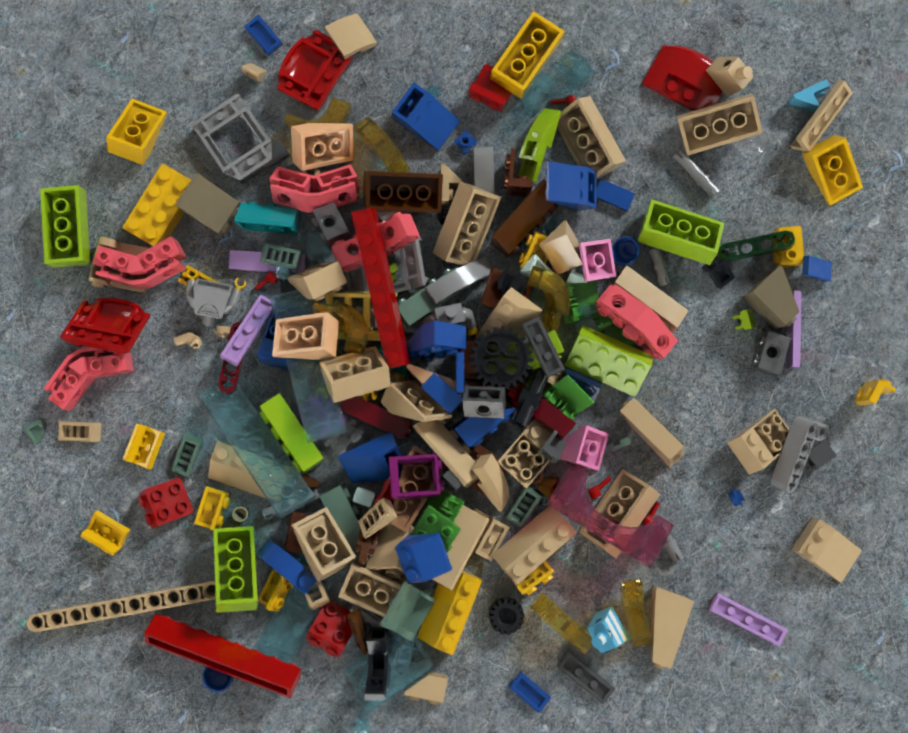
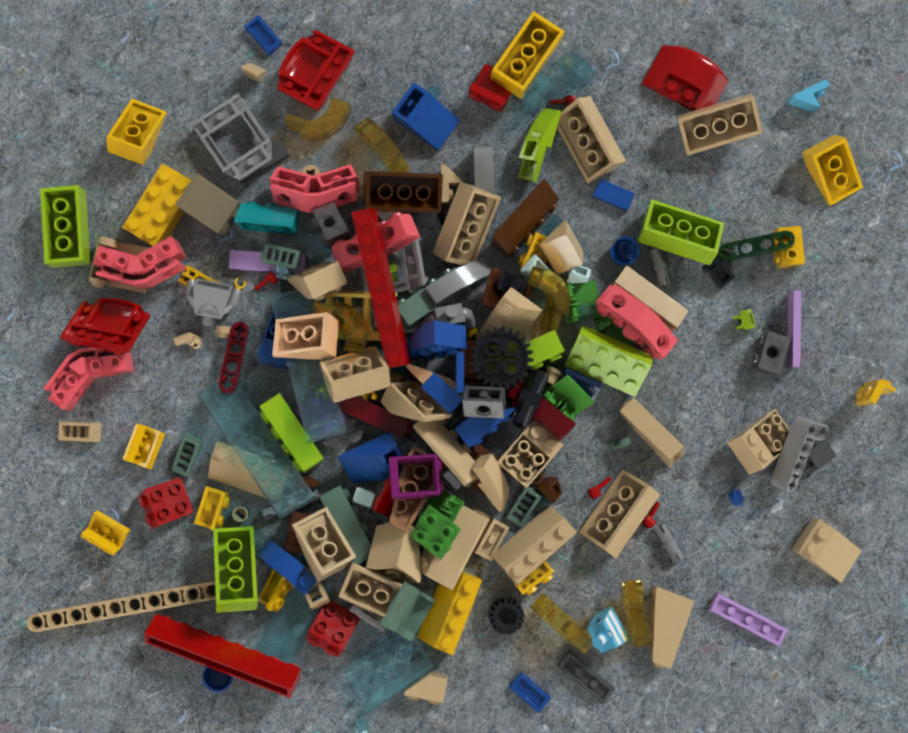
(36, 431): sand green tile -> none
(247, 331): lavender tile -> none
(321, 144): light nougat slope -> none
(350, 35): tan slope -> none
(358, 630): reddish brown slope -> none
(366, 546): reddish brown hinge -> none
(378, 663): black arch -> none
(384, 519): tan slope -> none
(423, 557): blue slope -> none
(465, 147): blue plate -> none
(515, 186): copper bracket -> none
(543, 347): dark grey tile -> none
(552, 447): dark grey panel -> none
(571, 186): blue slope -> none
(585, 447): bright pink slope -> none
(597, 260): bright pink slope -> none
(640, 542): clear pink arch -> none
(697, 174): light grey pin -> none
(730, 74): tan torso -> none
(773, 299): dark tan slope -> none
(817, 268): blue tile -> none
(822, 117): tan fence -> none

